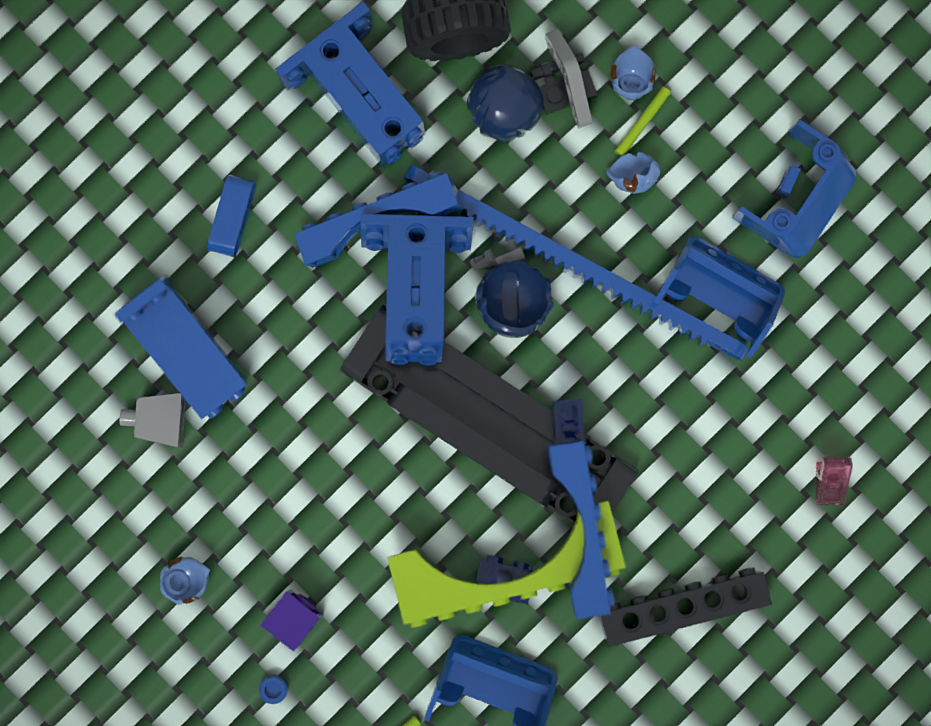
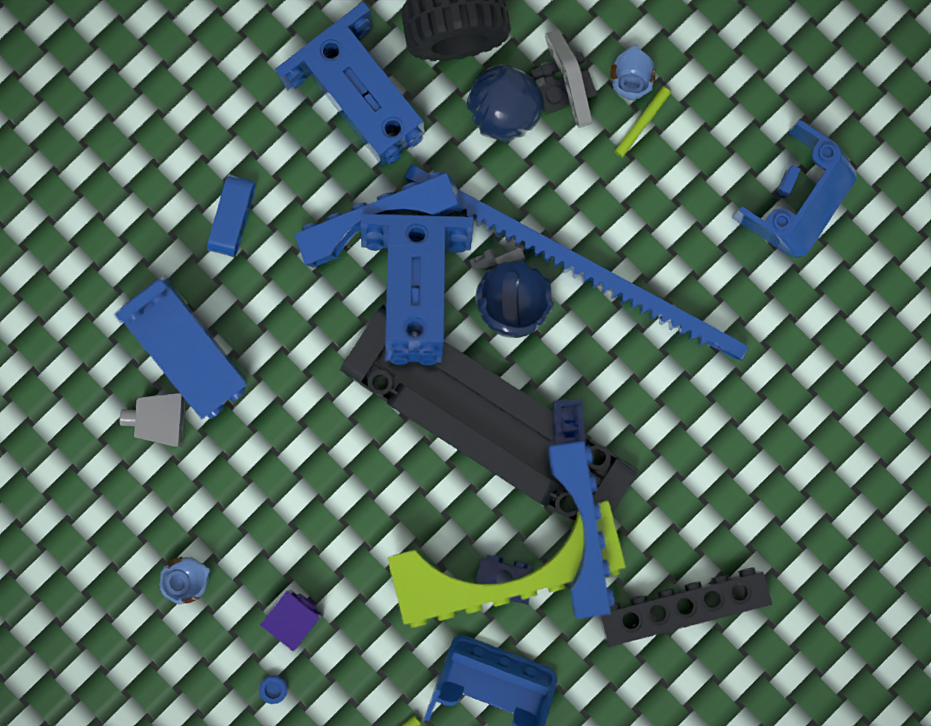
(634, 173): medium blue hair -> none
(727, 287): blue windscreen -> none
(832, 480): clear pink slope -> none

